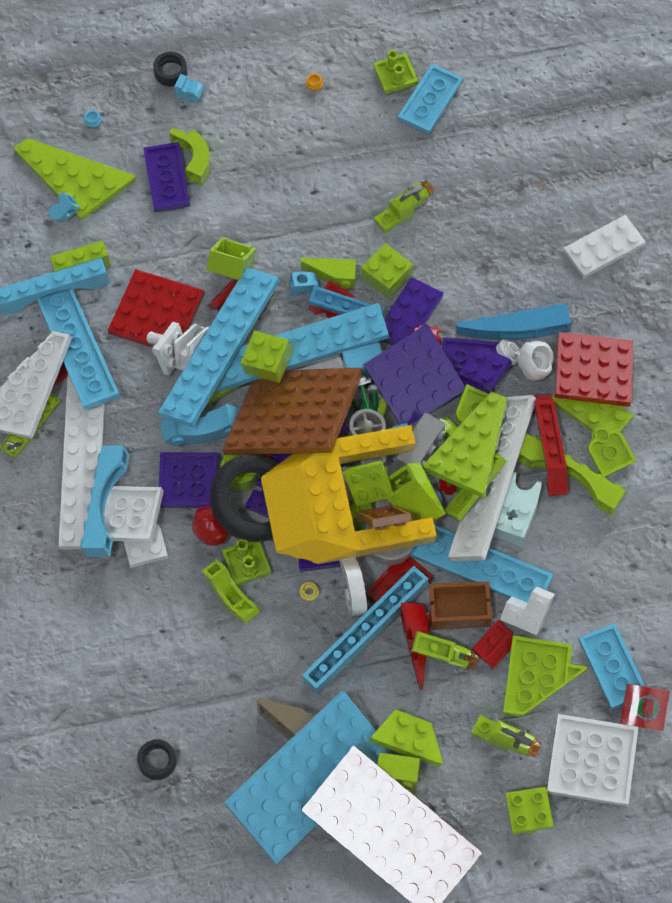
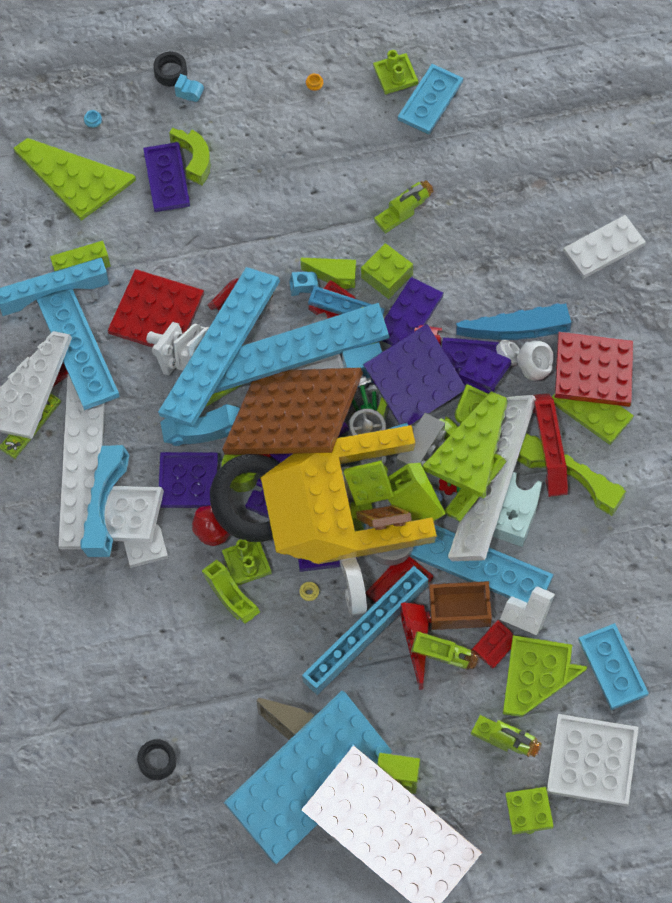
(64, 209): medium azure leg -> none
(230, 258): lime container -> none
(266, 356): lime brick -> none
(409, 736): lime wing -> none
(609, 451): lime plate -> none
(644, 707): red slope -> none

